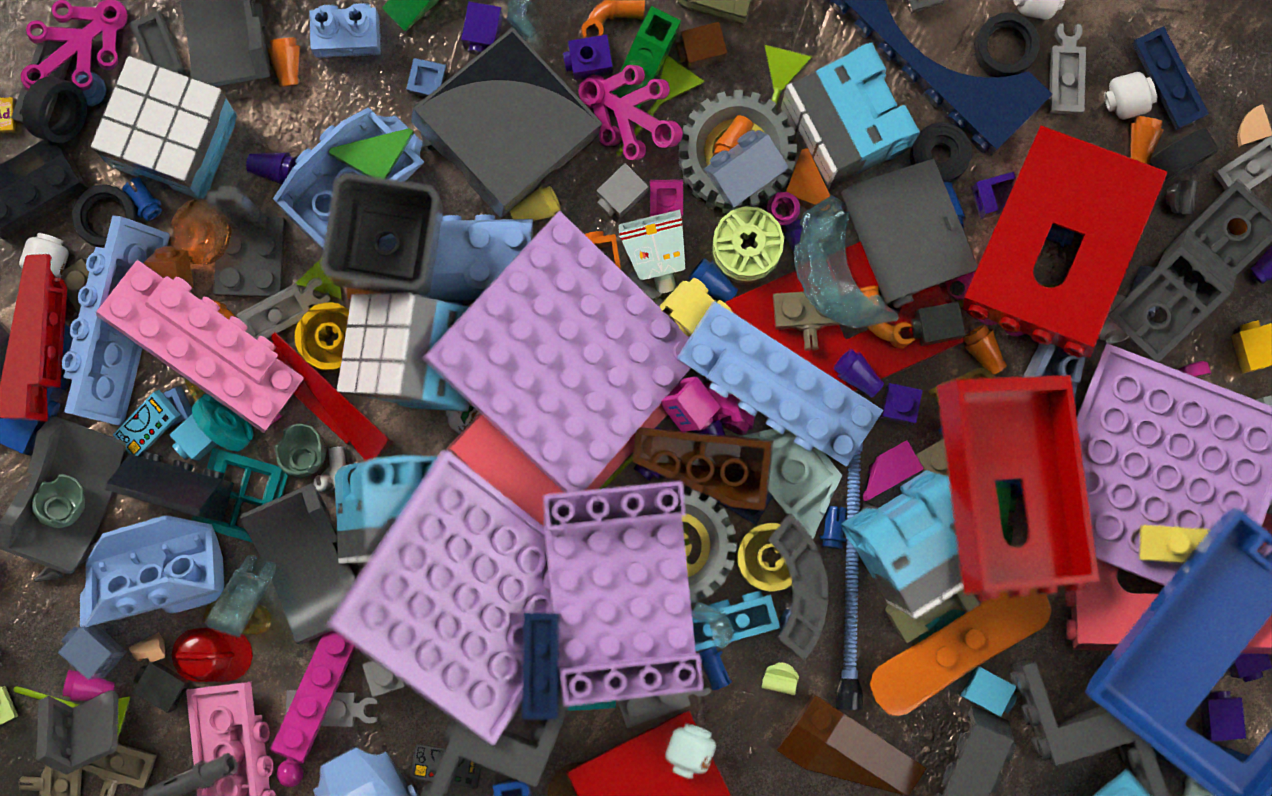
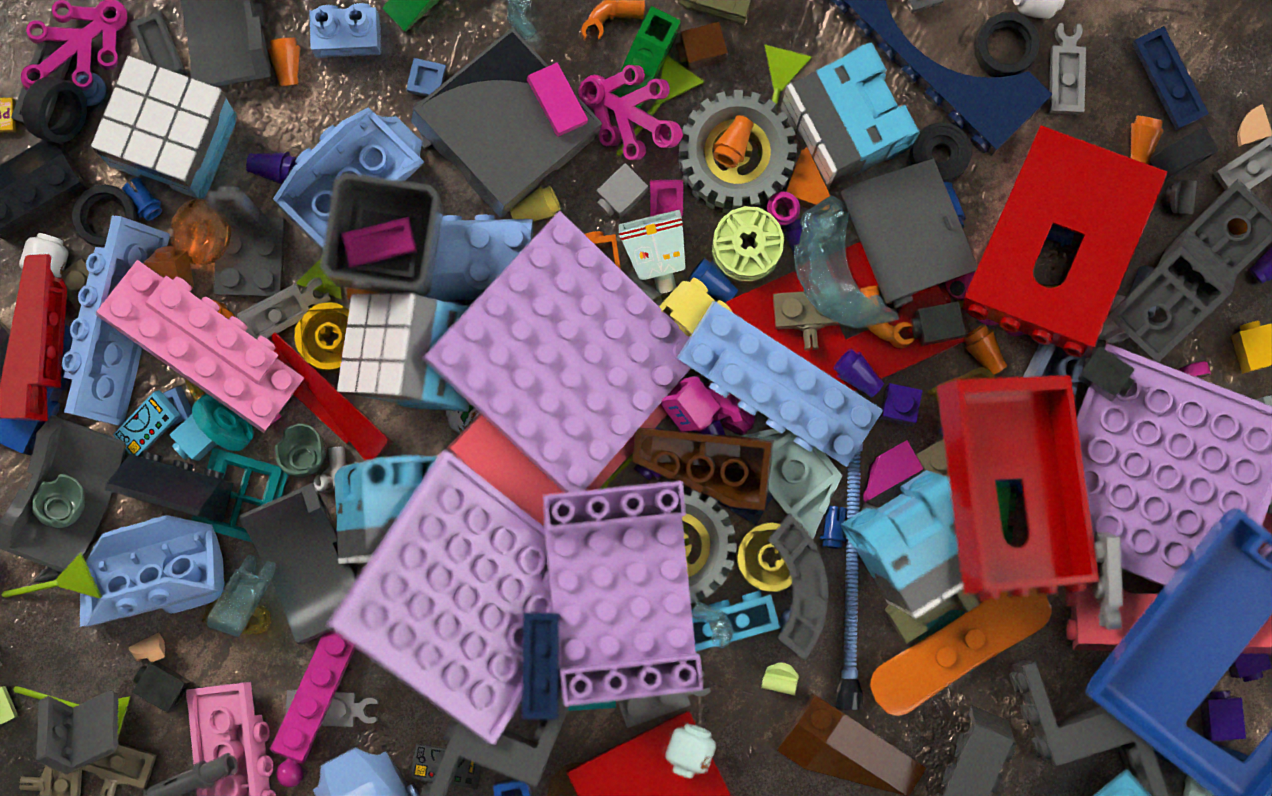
(74, 578): none -> lime piece
(79, 688): dark pink cone -> none
(91, 651): sand blue brick -> none
(211, 655): red piece -> none
(374, 155): bright green tile -> none
(379, 242): none -> dark pink tile
(380, 679): light grey brick -> none
(481, 26): dark purple brick -> none
(557, 99): none -> dark pink tile
(588, 57): dark purple brick -> none
(714, 668): blue pin -> none
(745, 167): sand blue brick -> none
(989, 692): medium azure brick -> none
(993, 194): dark purple panel -> none
(1107, 375): none -> pearl dark grey brick
(1109, 587): none -> light grey plate
(1130, 95): white head -> none
(1168, 543): light yellow tile -> none

